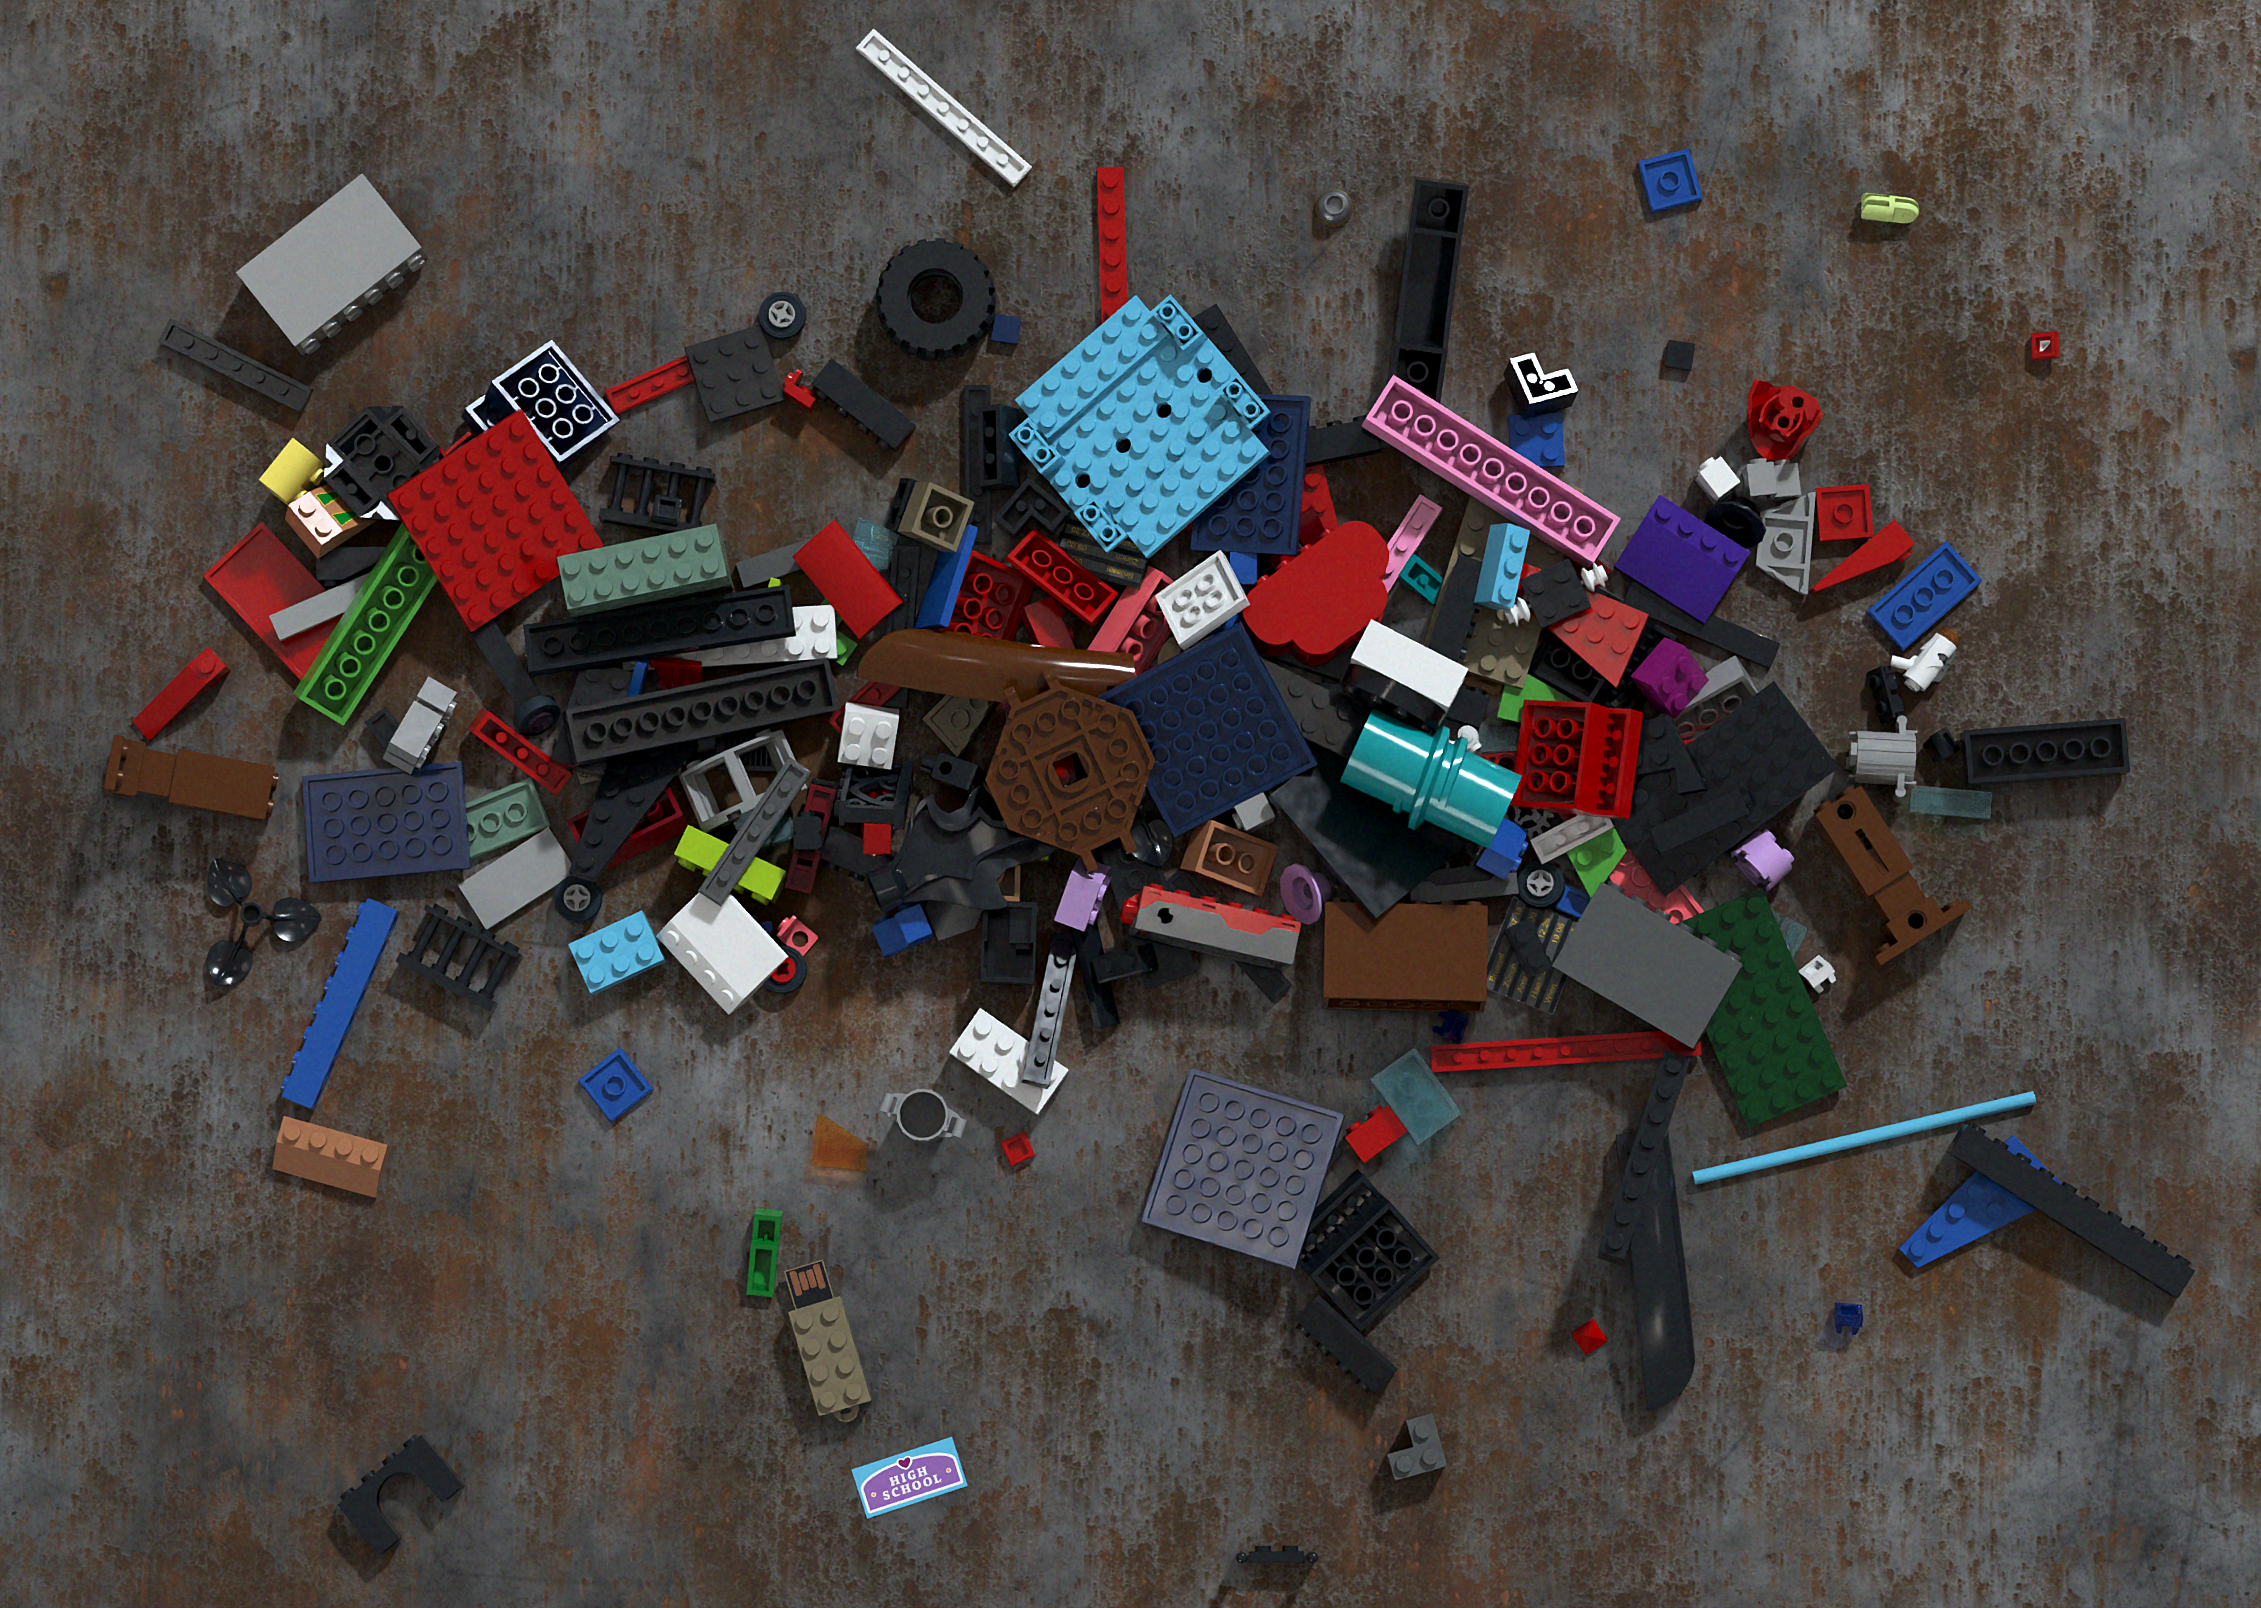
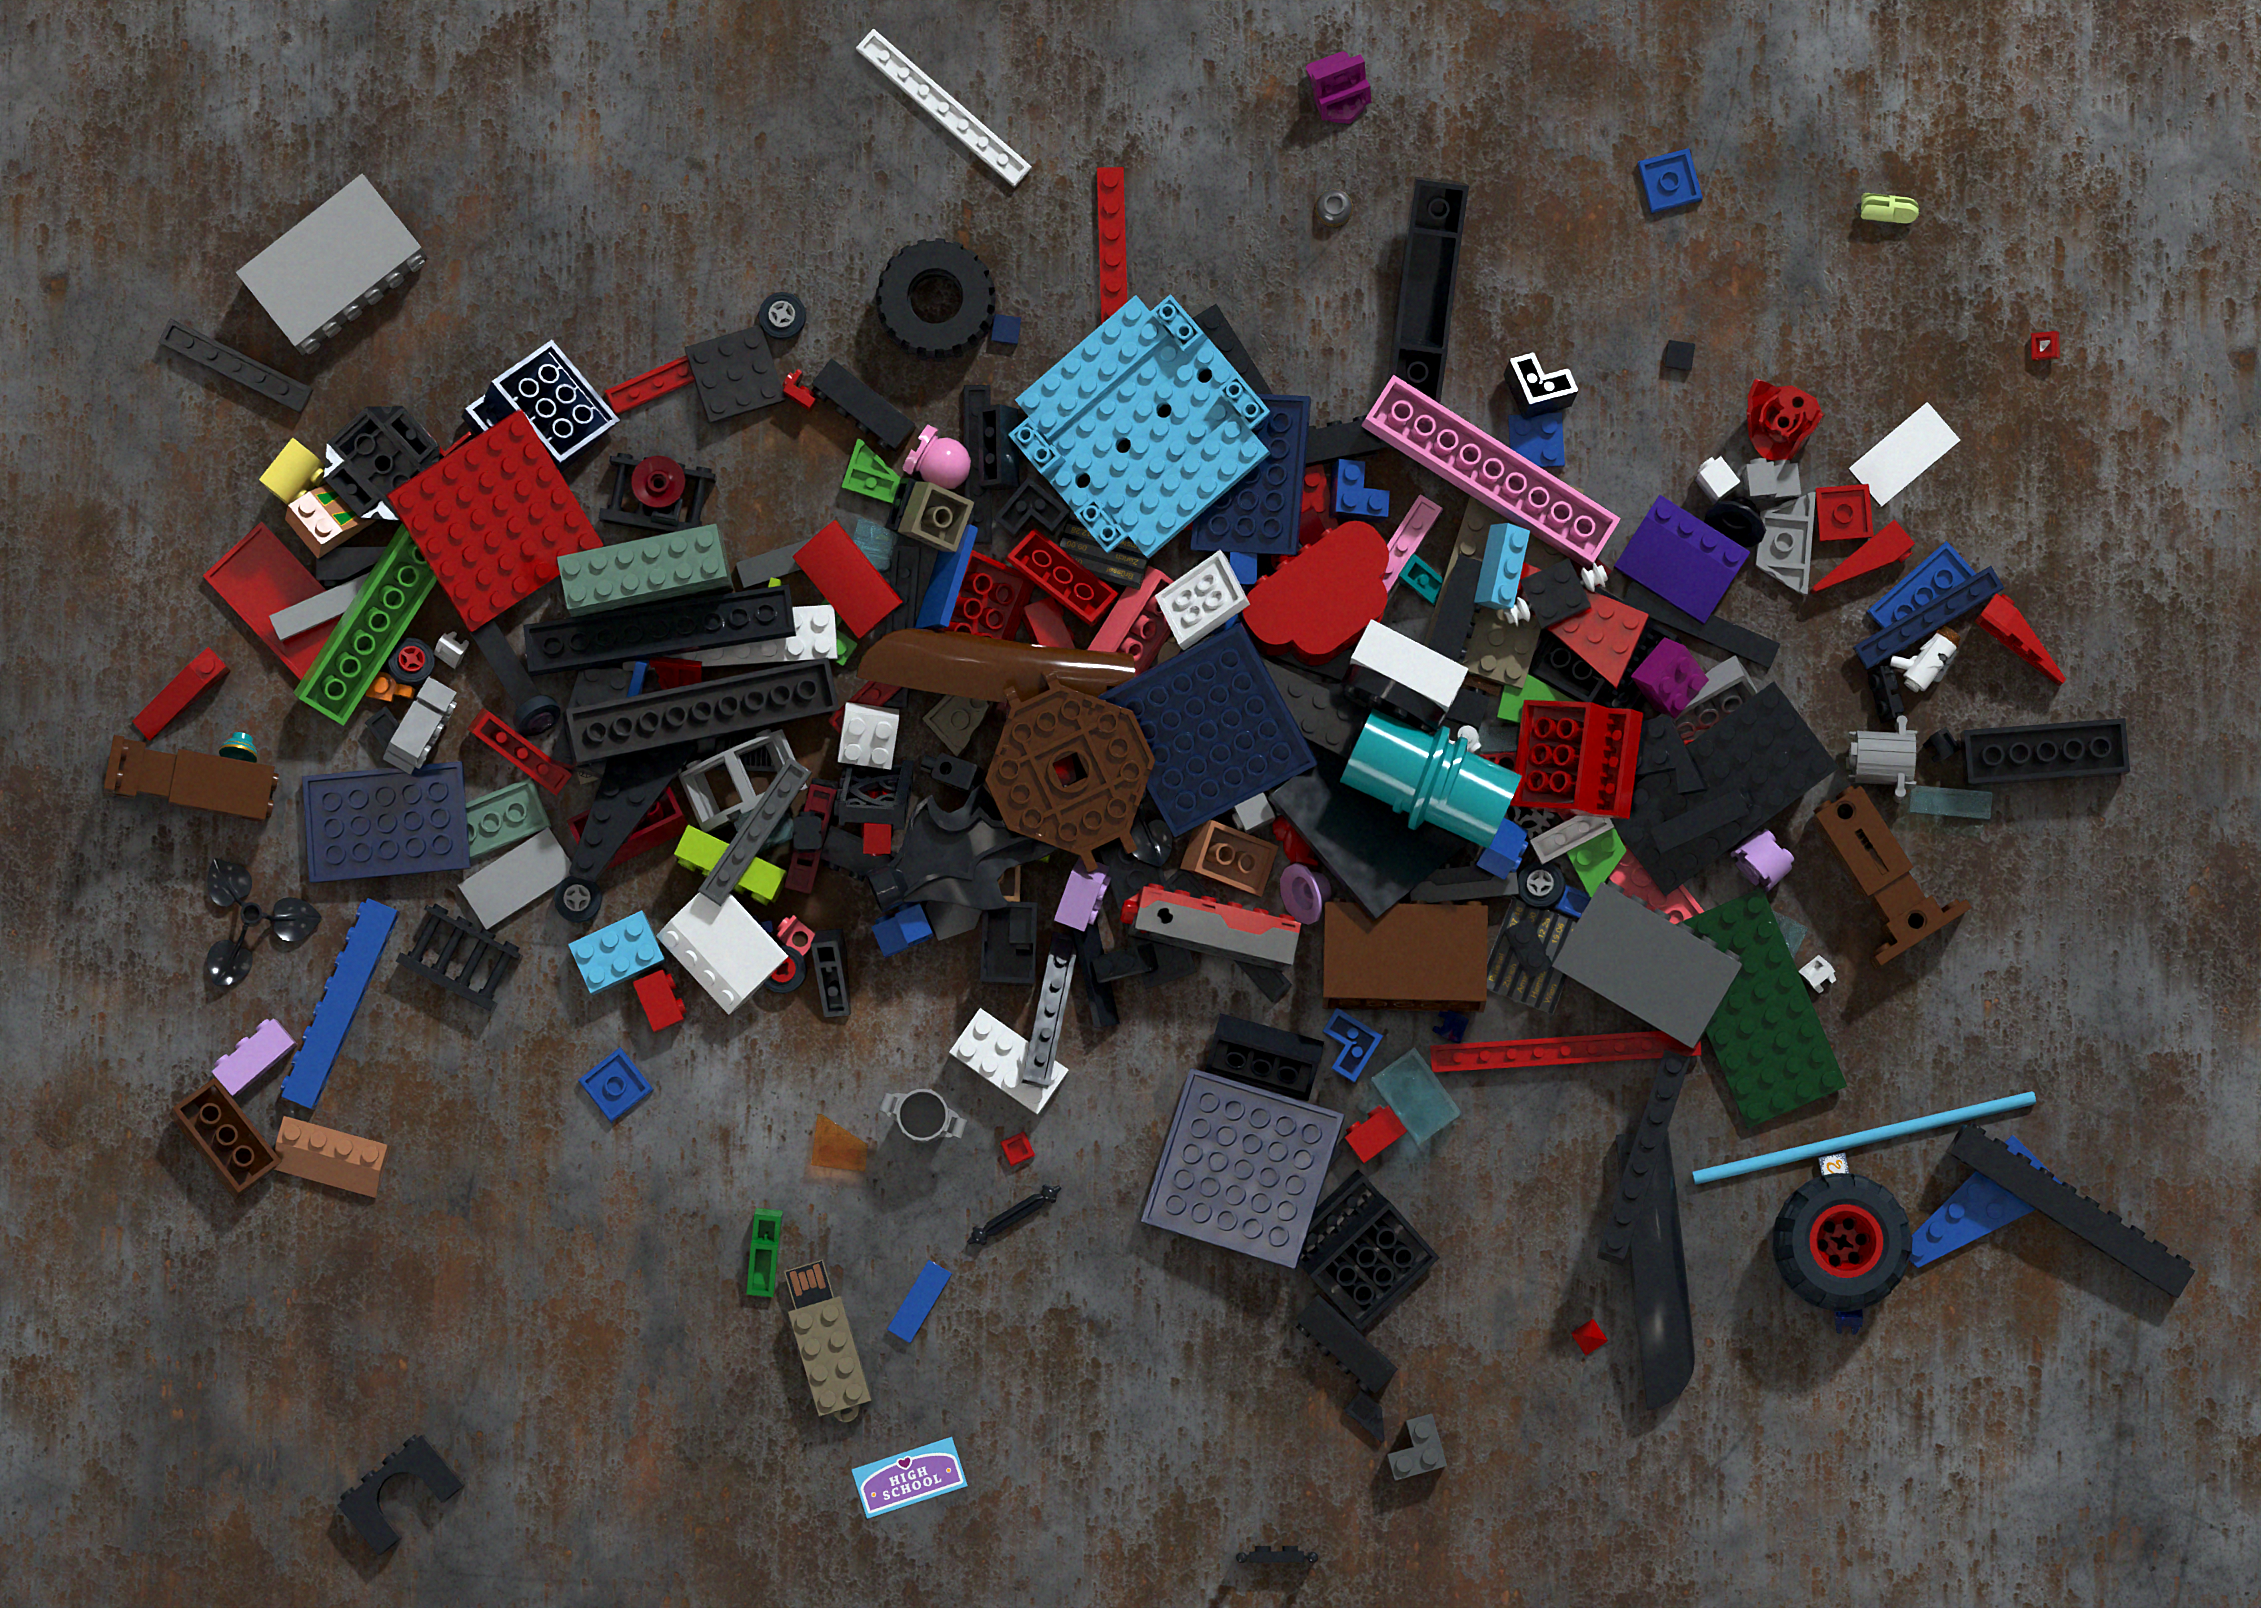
(225, 1138): none -> reddish brown slope
(239, 748): none -> teal piece
(253, 1057): none -> lavender brick
(385, 688): none -> orange plate
(410, 652): none -> black wheel
(450, 650): none -> white tile
(658, 469): none -> dark red dish
(659, 1000): none -> red brick
(832, 971): none -> black slope
(870, 475): none -> bright green wing
(919, 1301): none -> blue tile
(939, 460): none -> bright pink tile
(1014, 1214): none -> black wheel
(1264, 1057): none -> black slope
(1293, 845): none -> red animal
(1339, 87): none -> magenta piece
(1349, 497): none -> blue brick
(1358, 1044): none -> blue brick
(1367, 1414): none -> black tile
(1833, 1164): none -> tile
(1874, 1214): none -> black wheel
(1904, 454): none -> white sticker
(1928, 618): none -> dark blue tile
(2012, 630): none -> red wedge

